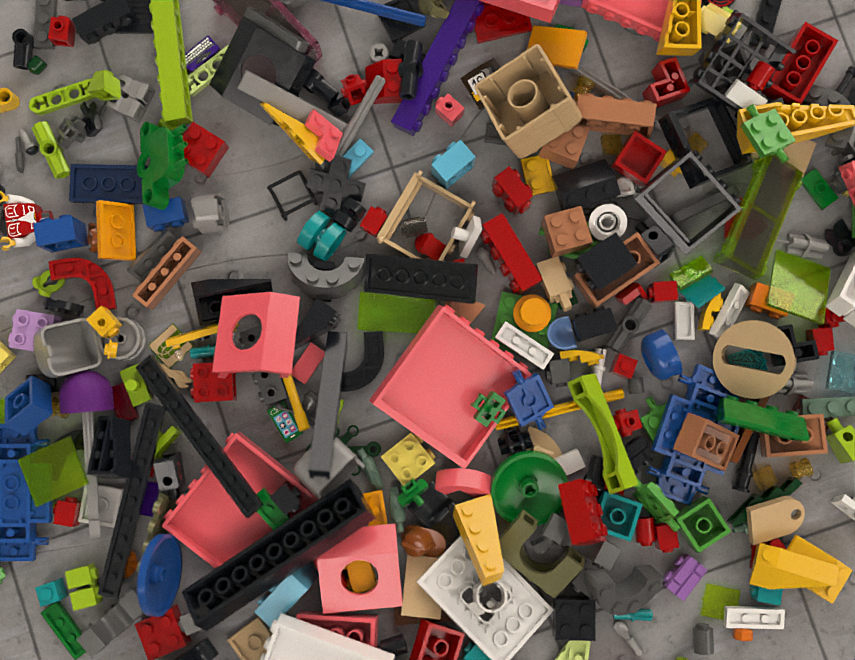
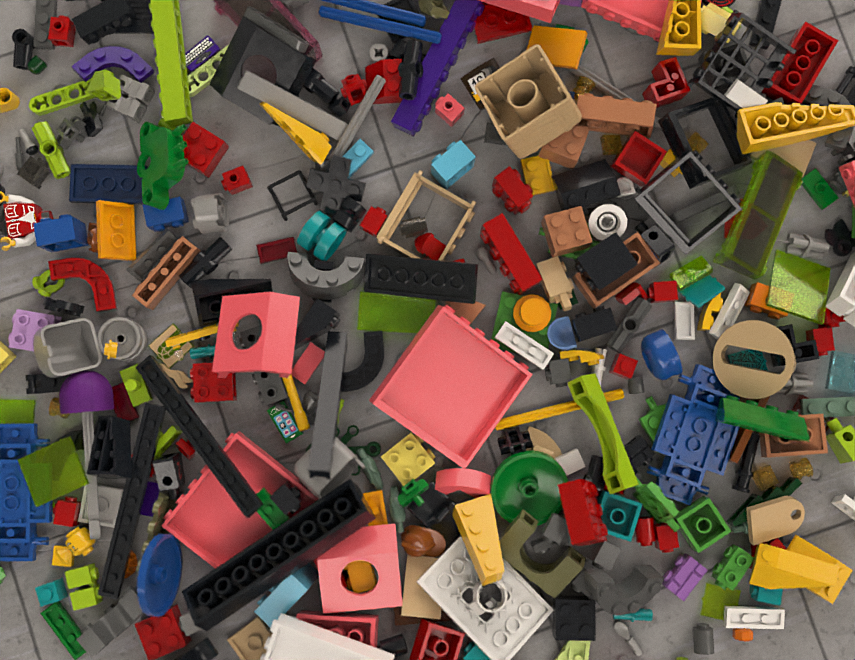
(28, 405): blue brick -> none
(29, 170): none -> clear smoke brick
(62, 556): none -> yellow tile
(79, 541): none -> yellow head
(104, 322): yellow brick -> none
(113, 57): none -> dark purple plate
(185, 448): none -> red tile
(205, 262): none -> black piece
(236, 180): none -> red brick
(276, 250): none -> dark red tile
(328, 135): coral plate -> none
(380, 24): none -> blue axle
(467, 237): white tile -> none
(488, 408): green piece -> none
(528, 399): blue plate -> none
(626, 421): red brick -> none
(706, 441): nougat slope -> none
(731, 567): none -> bright green brick
(760, 76): red brick -> none
(768, 133): bright green plate -> none

